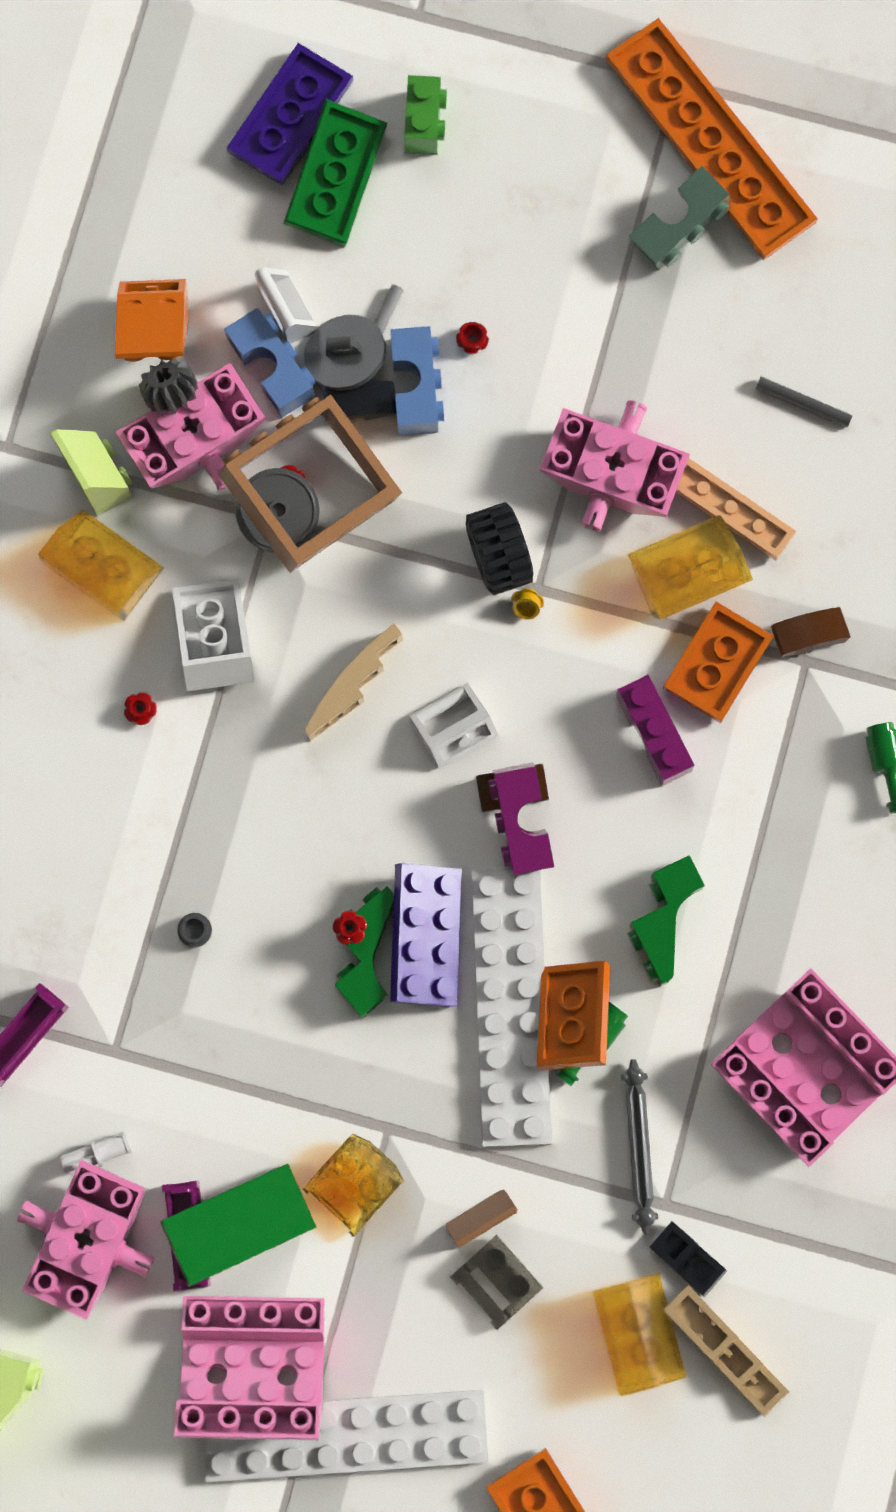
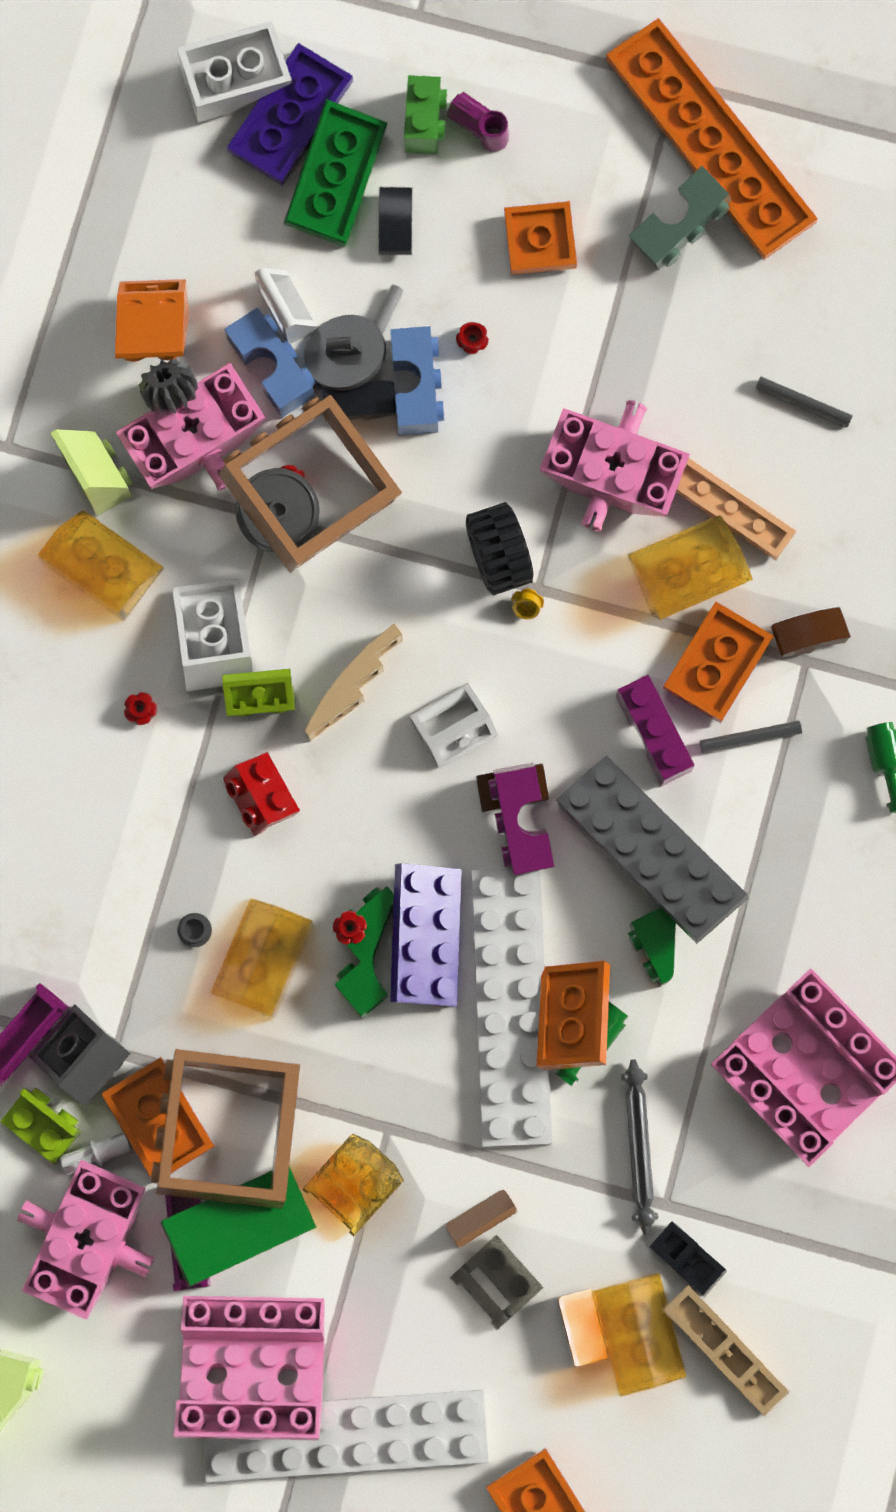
(41, 1125): none -> lime bracket
(79, 1055): none -> dark grey slope
(136, 1109): none -> orange plate
(232, 70): none -> white slope
(258, 692): none -> lime bracket
(260, 793): none -> red bracket
(262, 957): none -> clear yellow slope
(273, 1197): none -> medium nougat window
(395, 220): none -> black slope
(478, 120): none -> magenta piece
(540, 238): none -> orange plate
(582, 1328): none -> slope
(652, 849): none -> dark grey plate
(750, 736): none -> dark grey bar

